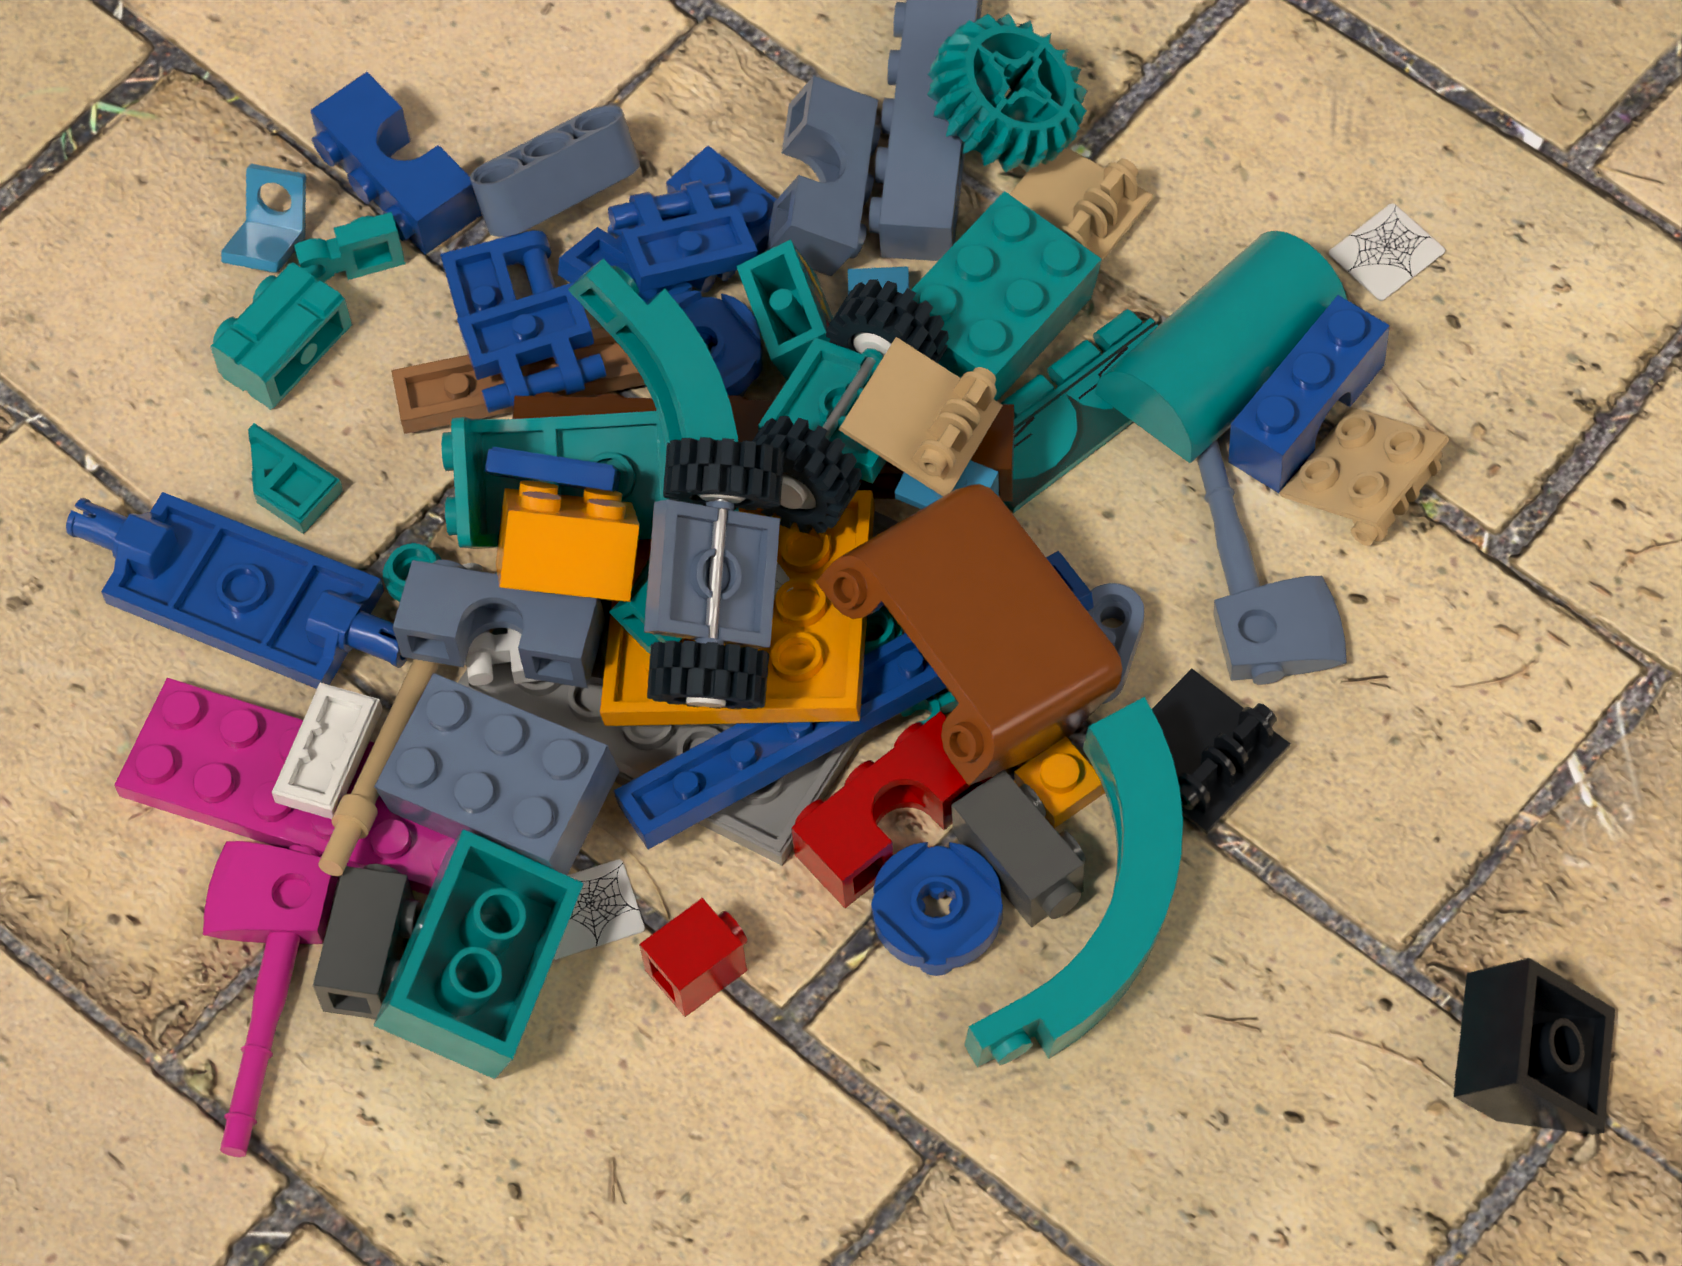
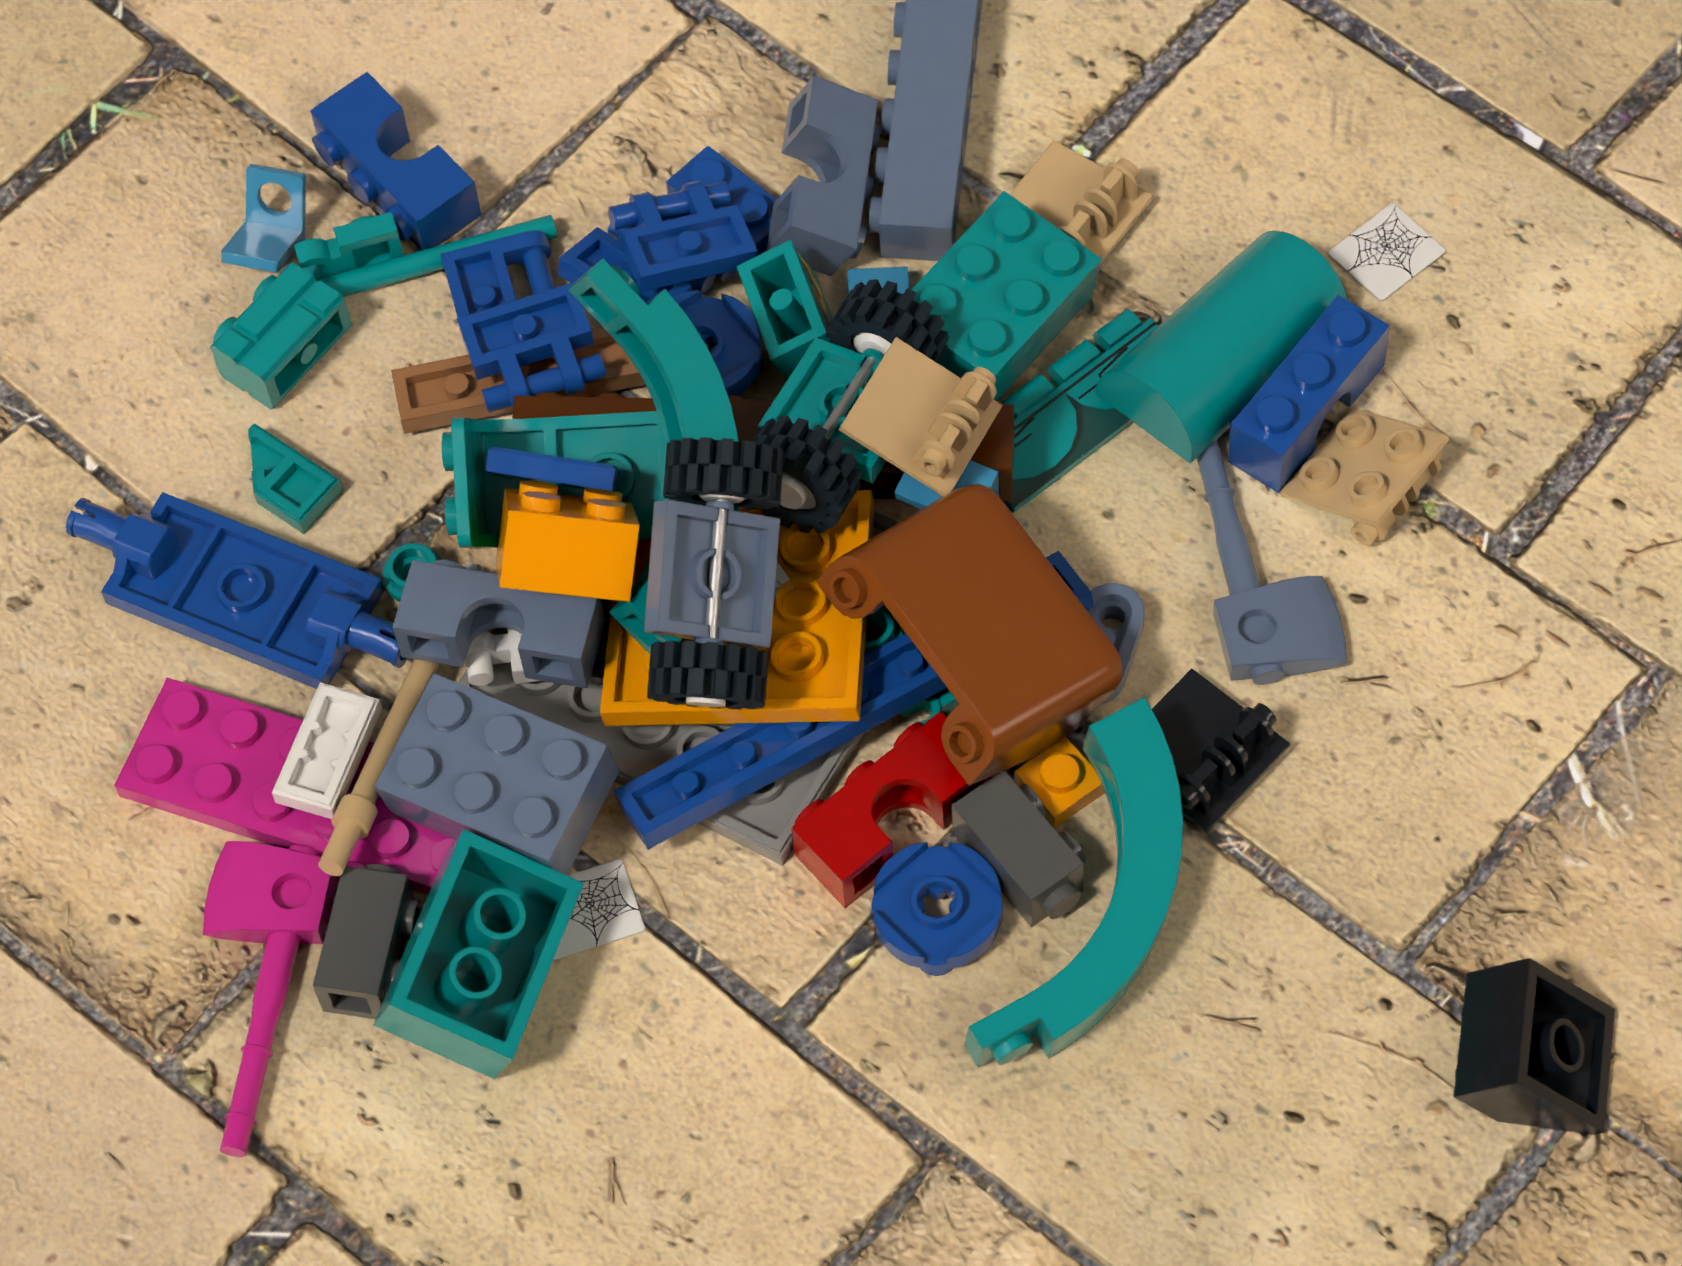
(424, 261): none -> teal bar
(554, 170): sand blue beam -> none
(695, 955): red brick -> none
(978, 69): teal gear -> none

